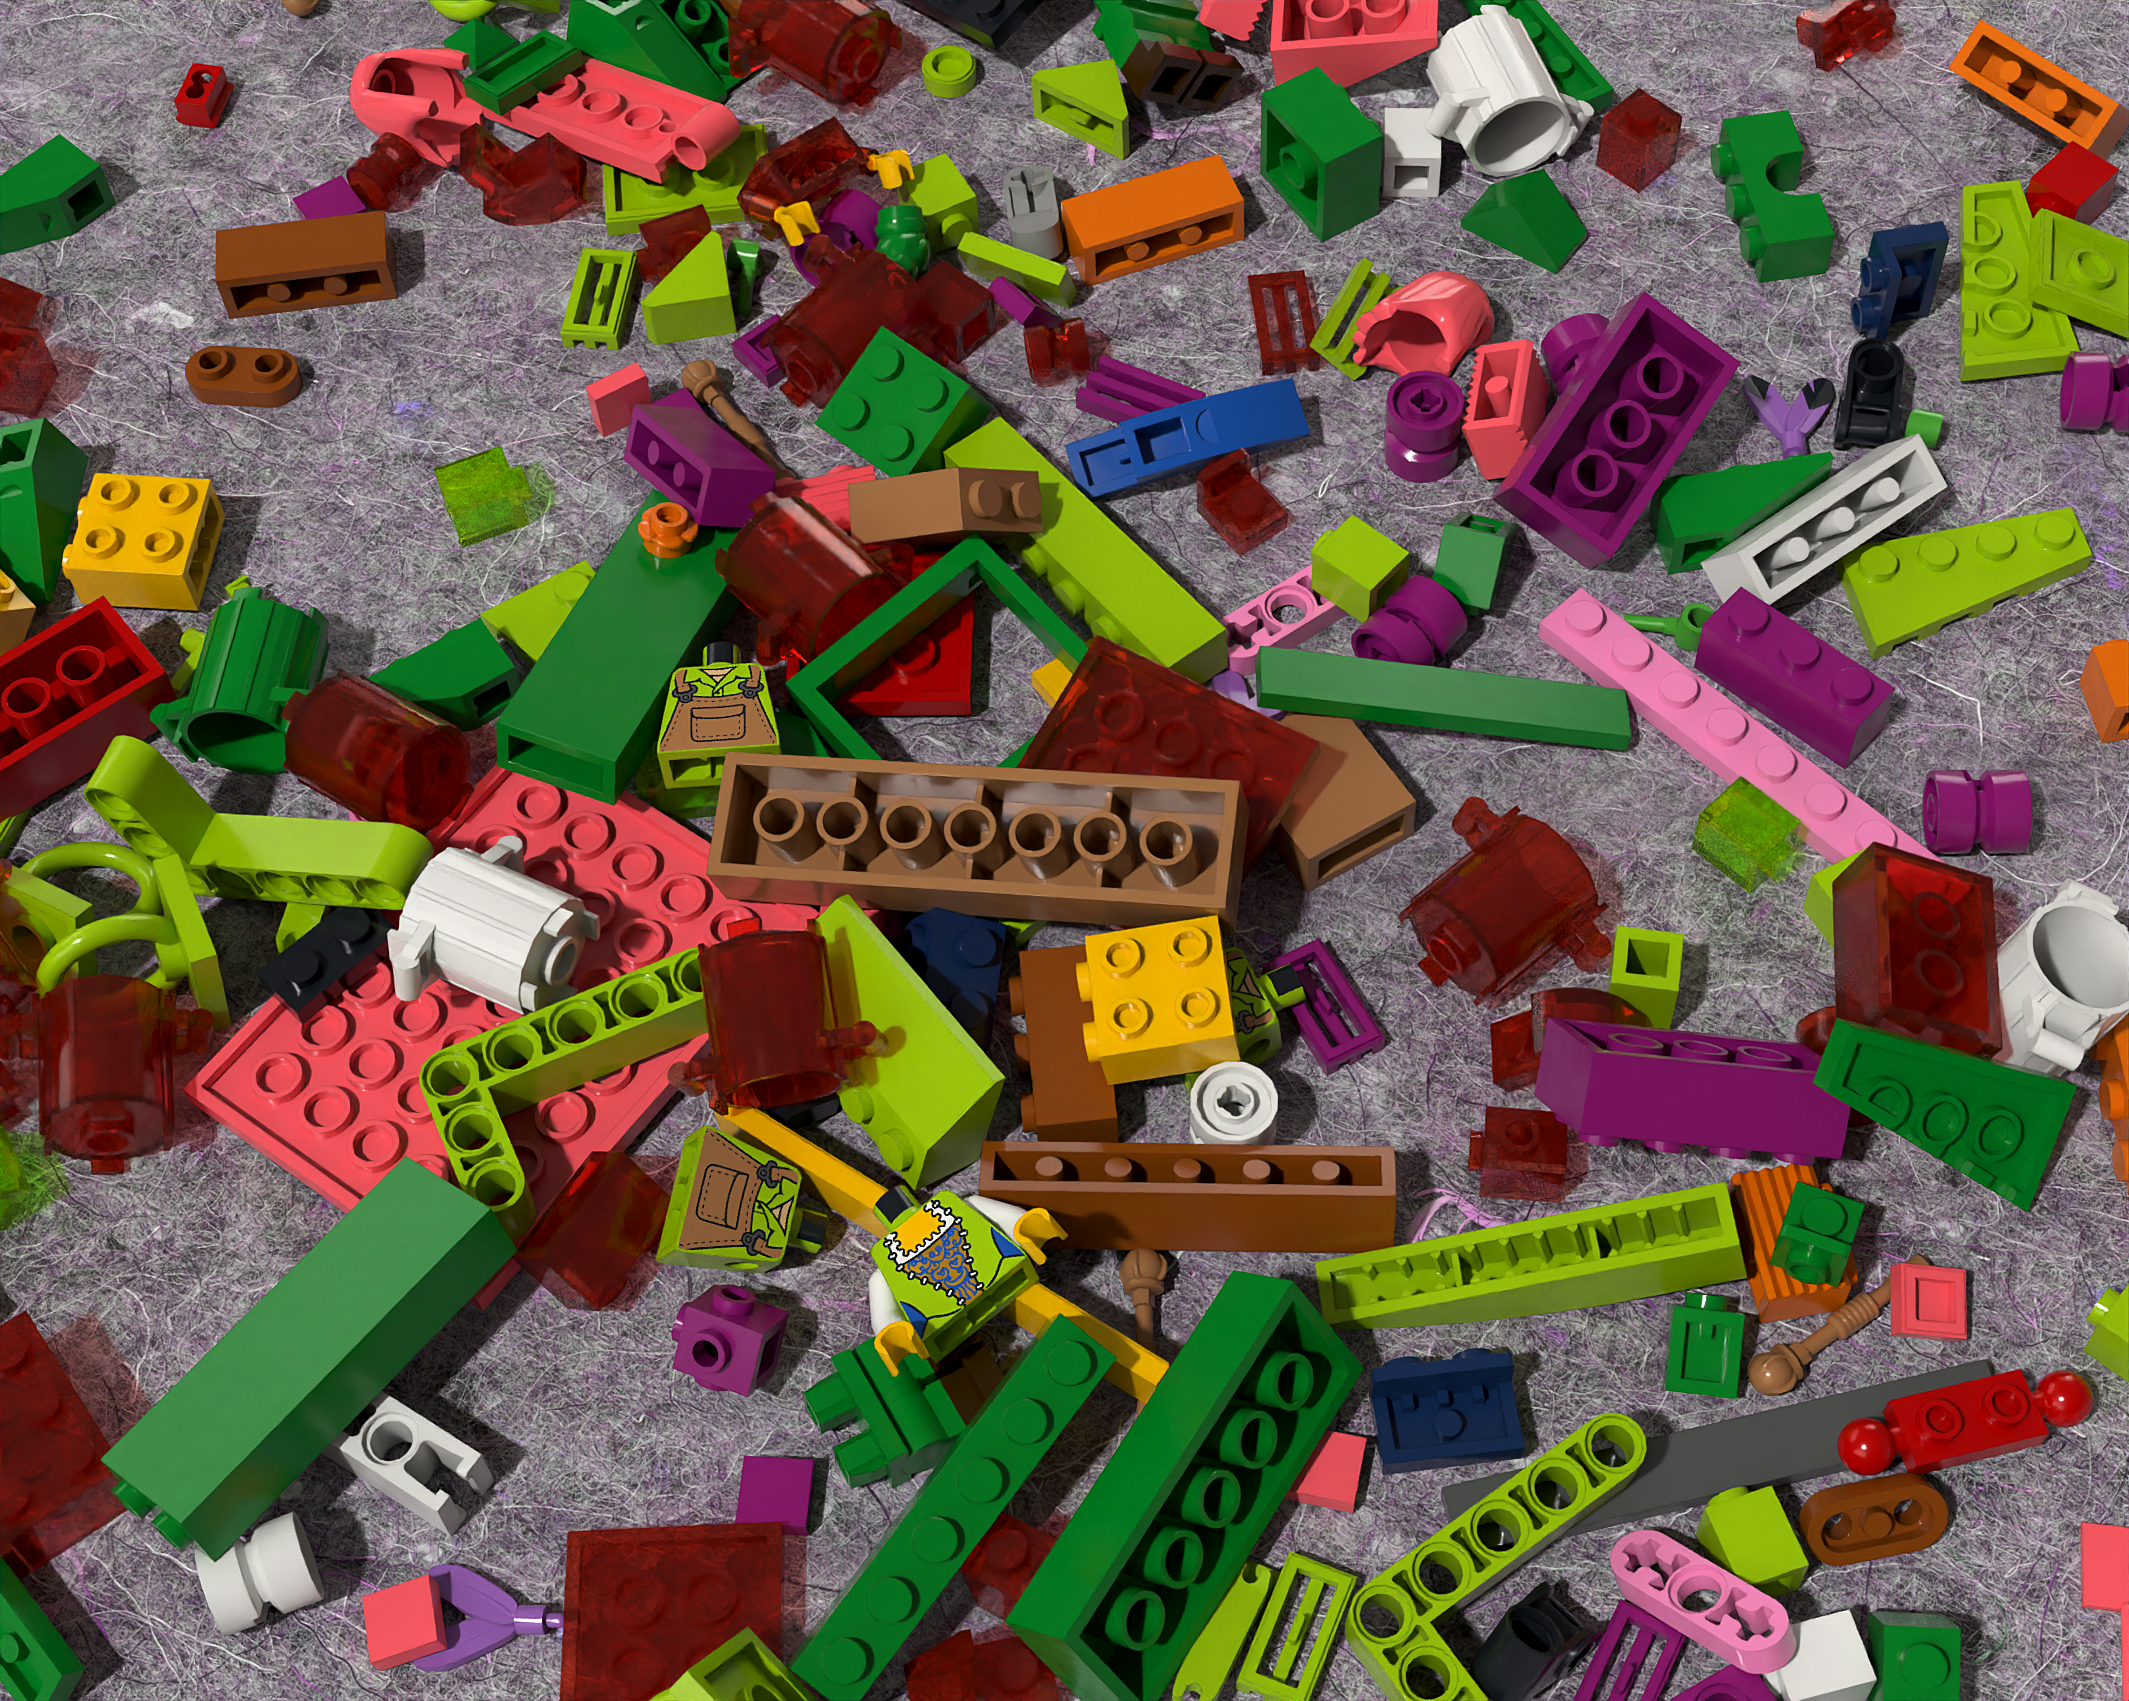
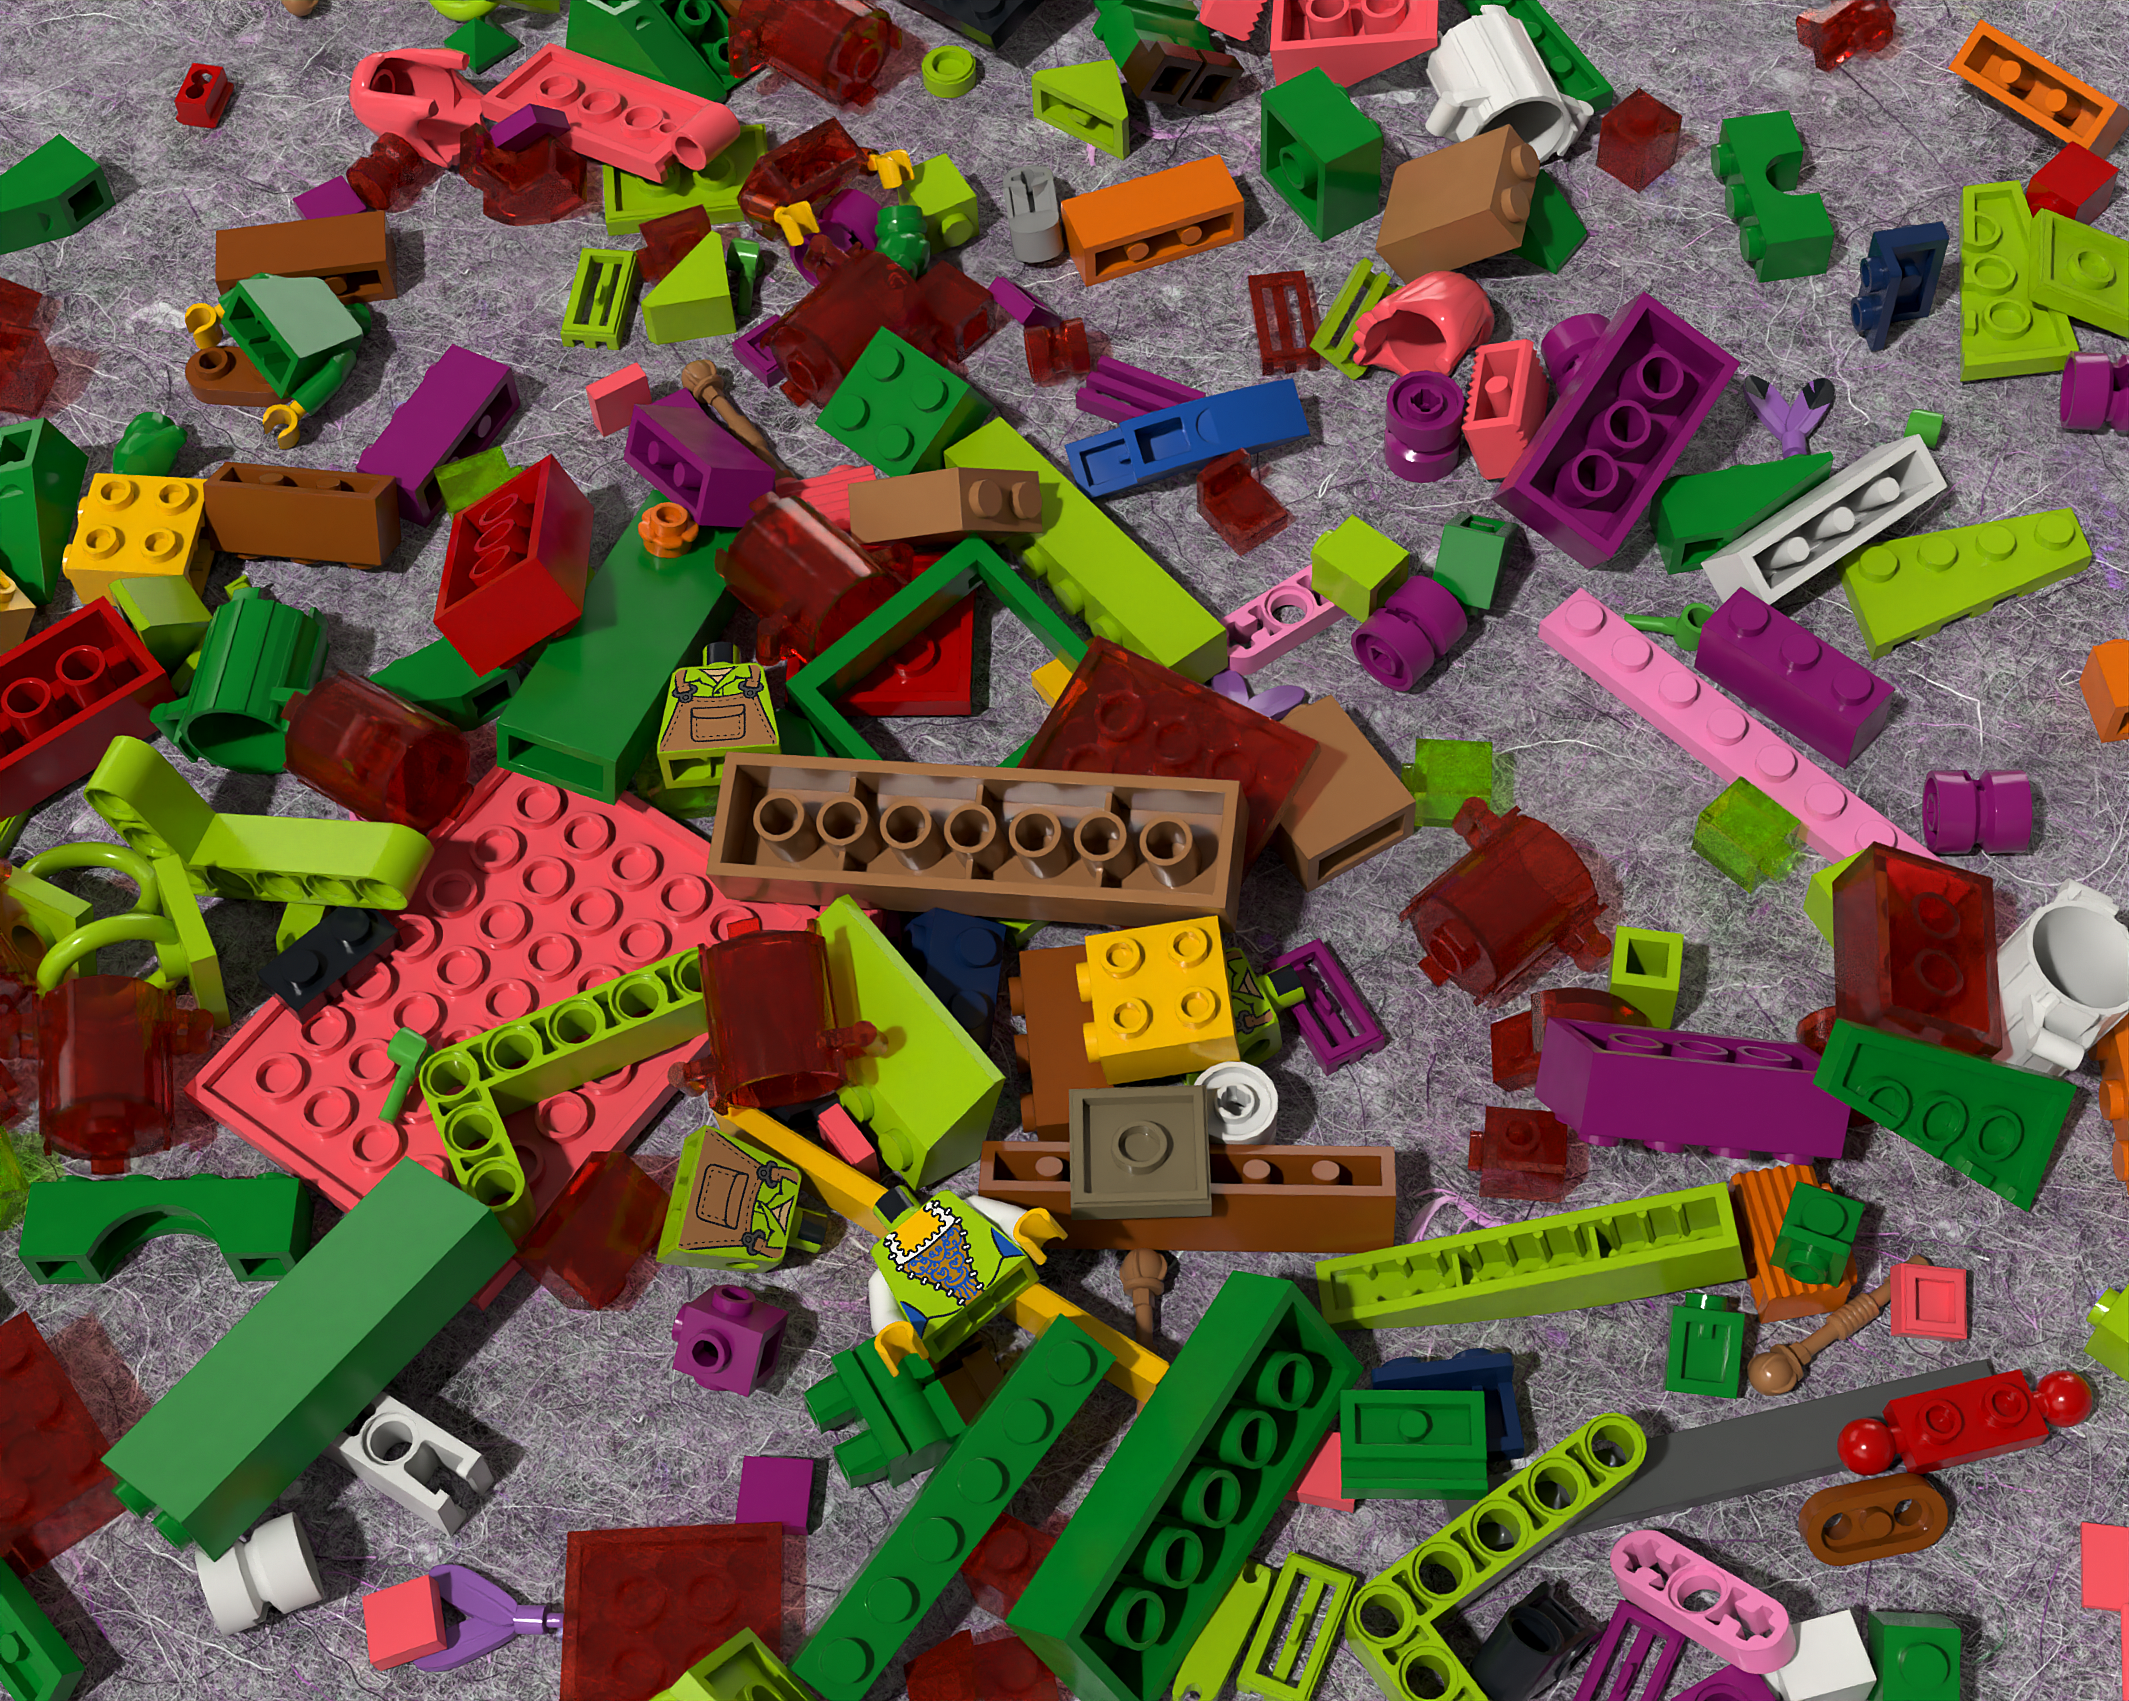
(85, 1227): none -> green arch
(149, 446): none -> green animal
(162, 615): none -> lime slope
(292, 335): none -> green torso
(302, 514): none -> dark orange brick
(410, 1052): none -> bright green hand
(446, 419): none -> magenta brick
(489, 930): white container -> none
(516, 567): none -> red brick
(523, 72): green tile -> none
(527, 126): none -> magenta tile
(847, 1143): none -> coral tile
(1039, 275): lime tile -> none
(1139, 1152): none -> dark tan tile
(1410, 154): white brick -> none
(1413, 1444): none -> green plate
(1442, 698): green tile -> none
(1445, 777): none -> clear neon green brick
(1458, 204): none -> medium nougat brick
(1753, 1540): lime brick -> none
(1870, 395): black piece -> none

